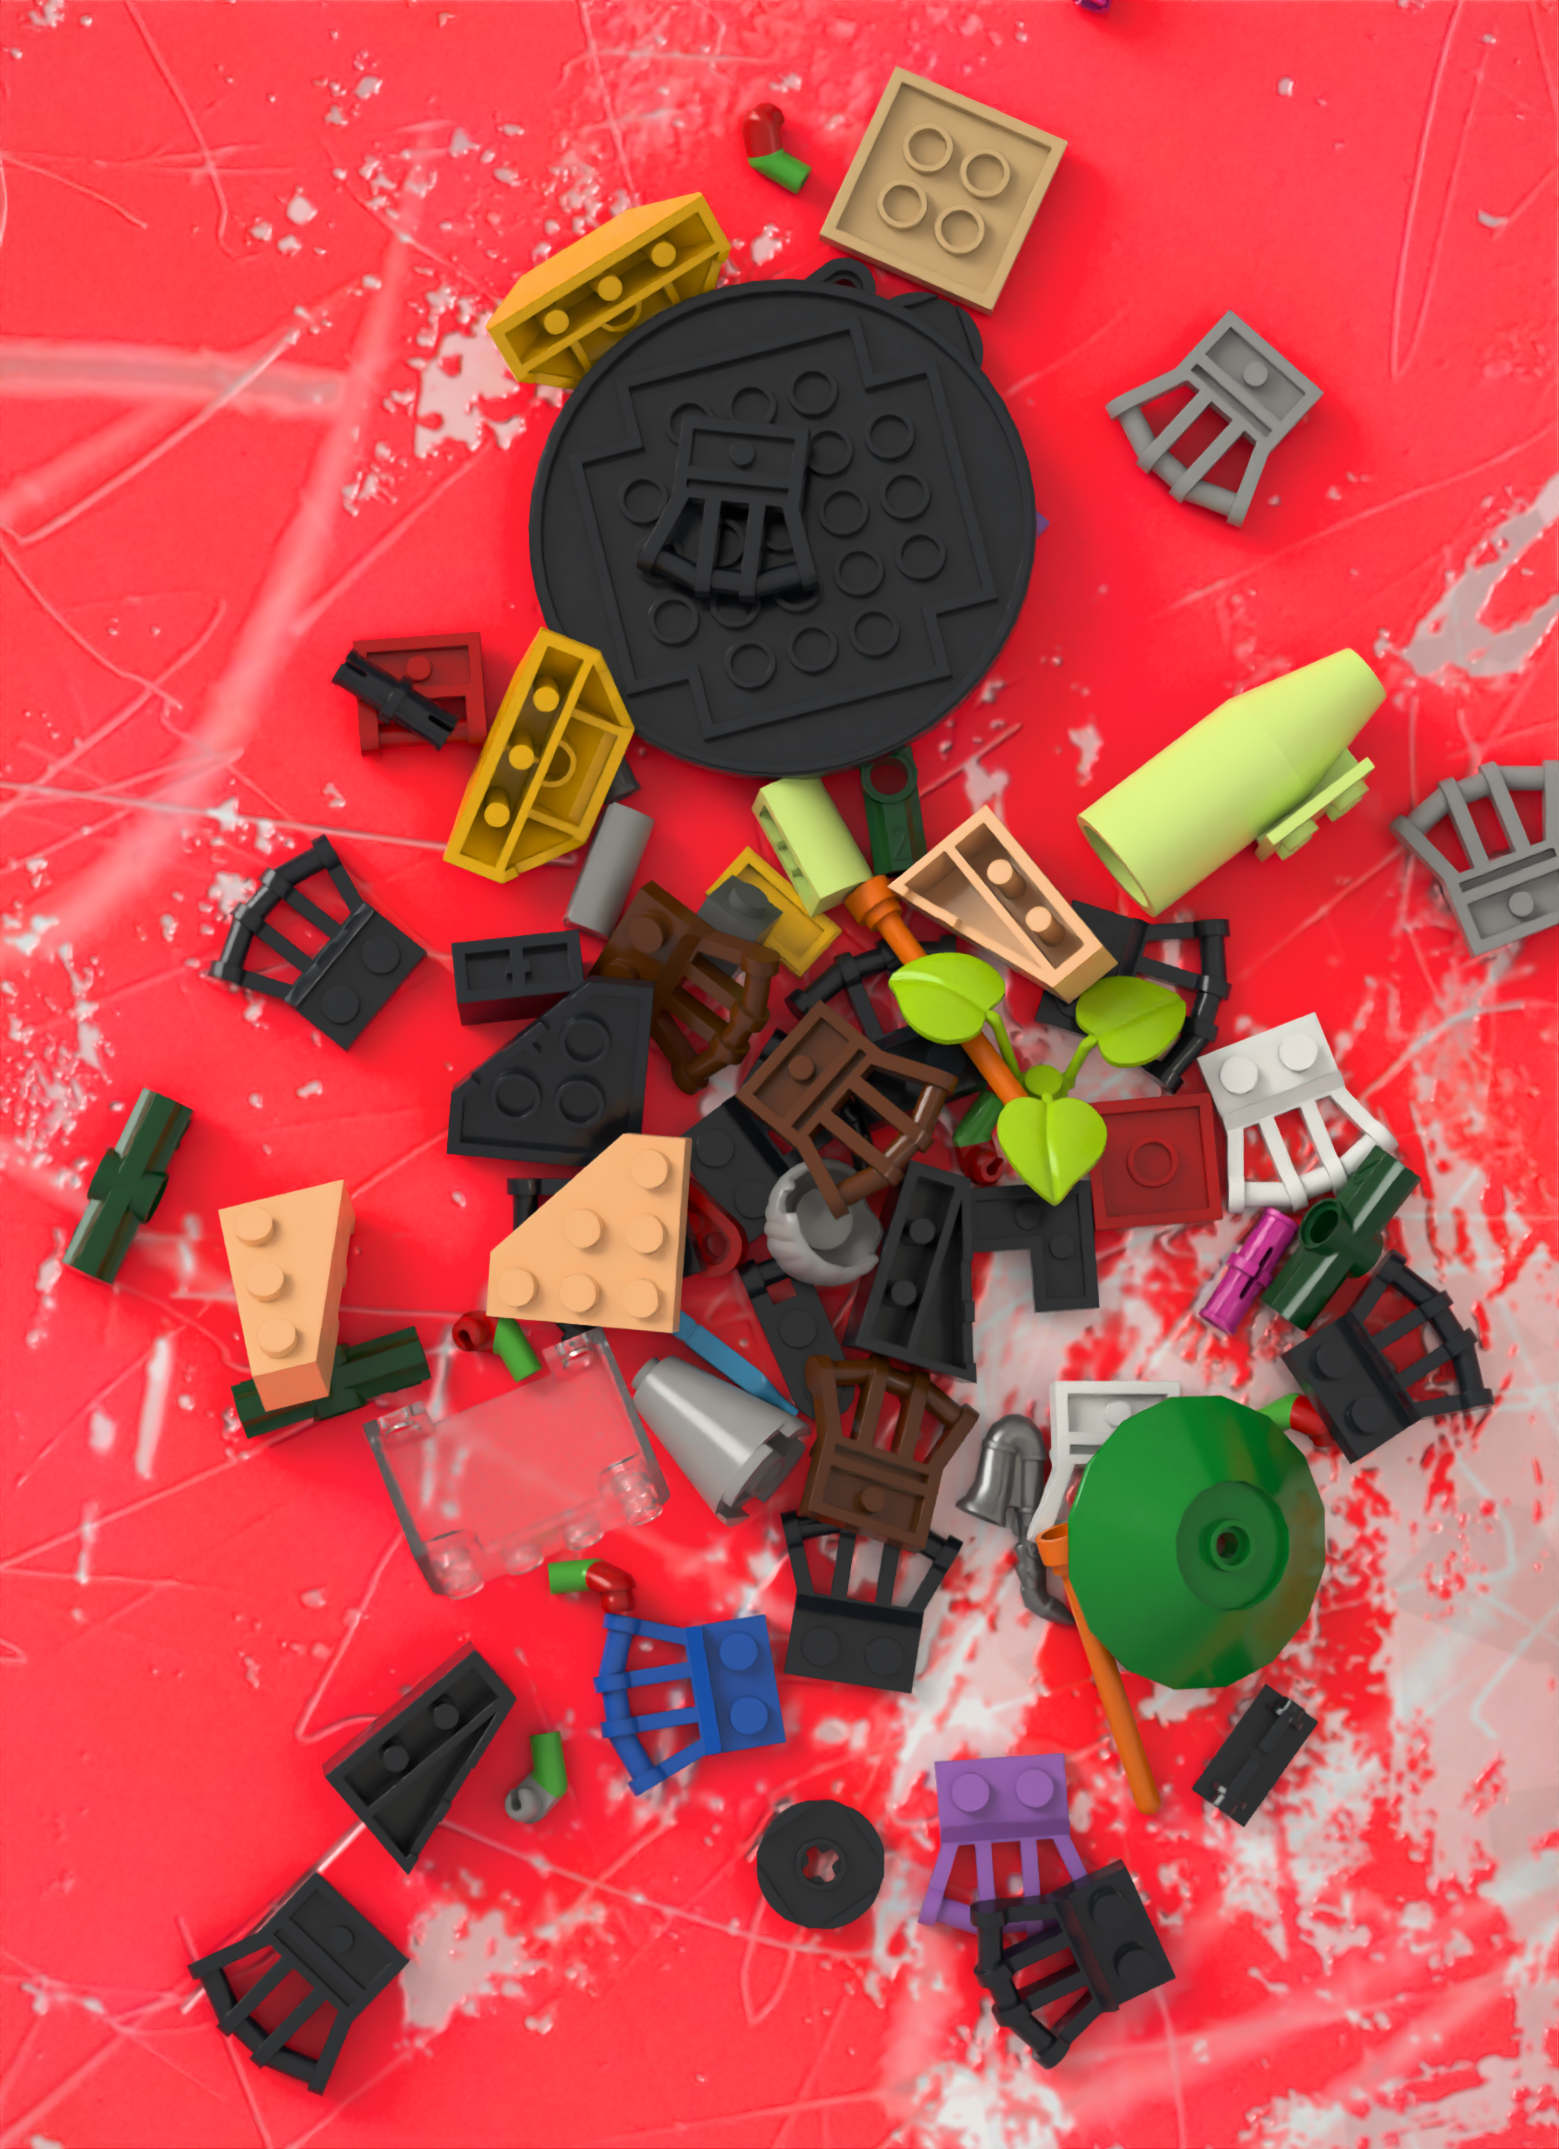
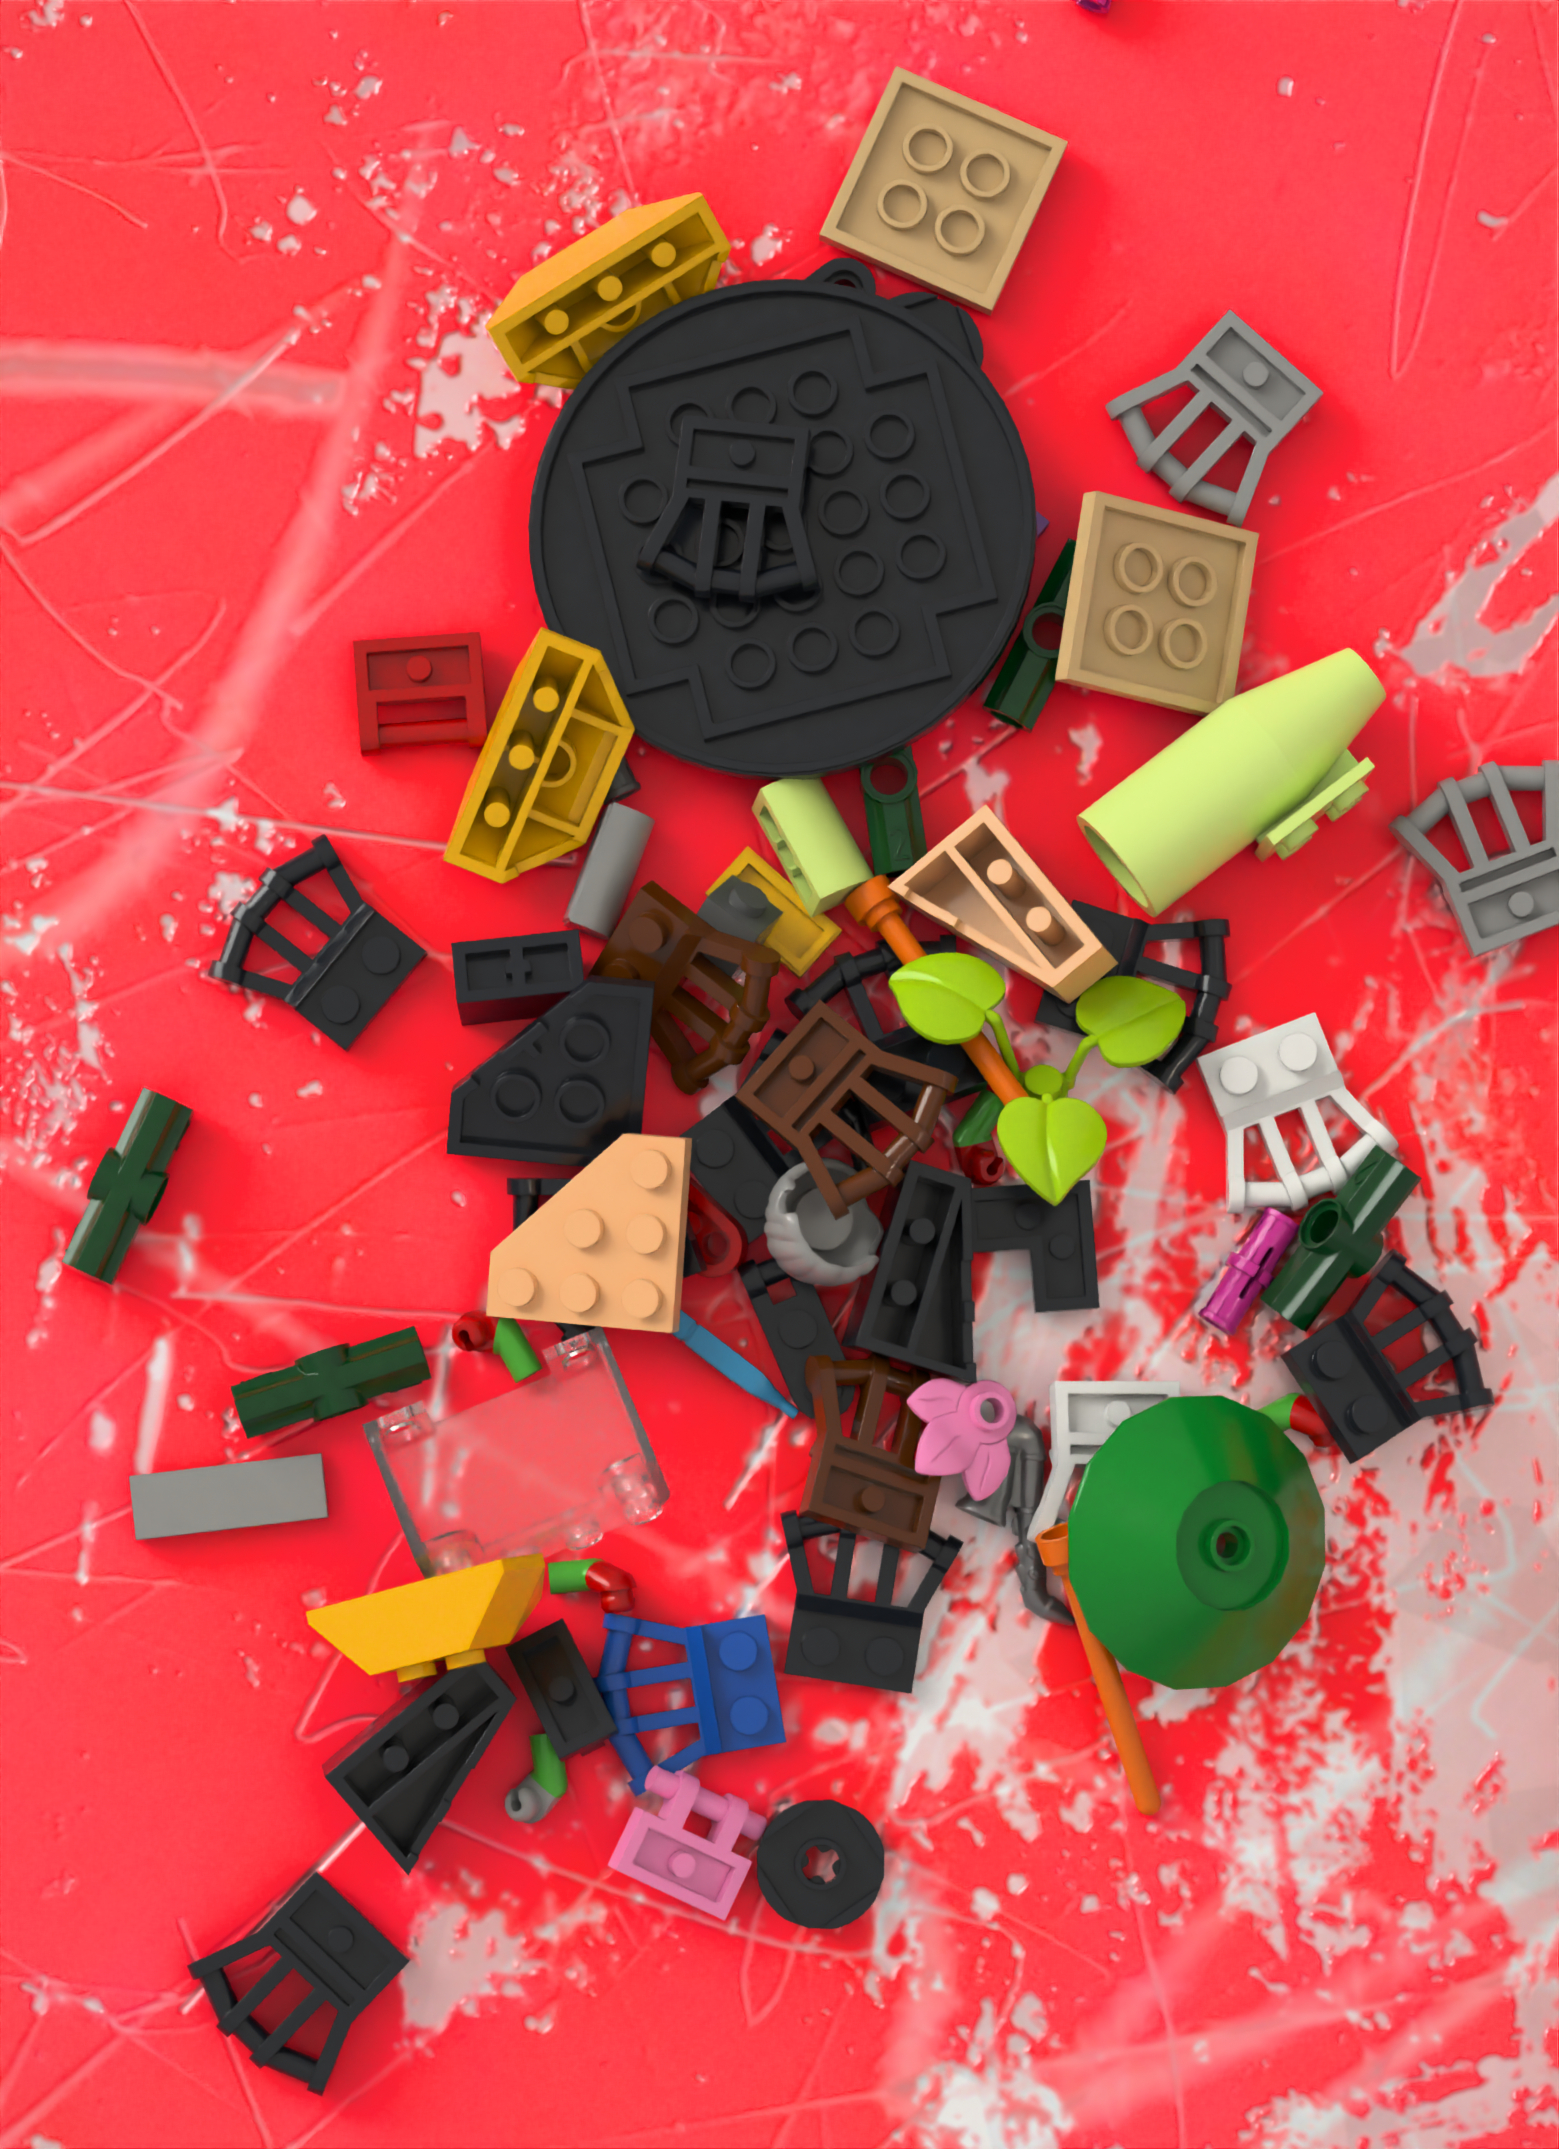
(229, 1496): none -> light grey tile
(288, 1286): light nougat wedge -> none
(395, 700): black pin -> none
(435, 1618): none -> yellow wedge
(562, 1691): none -> black plate
(679, 1861): none -> bright pink plate
(718, 1434): light grey cone -> none
(765, 148): arm -> none
(958, 1435): none -> bright pink plate
(997, 1803): medium lavender plate -> none
(1029, 669): none -> dark green piece
(1111, 1947): black plate -> none
(1156, 605): none -> tan plate
(1156, 1163): red plate -> none
(1255, 1755): black hinge -> none

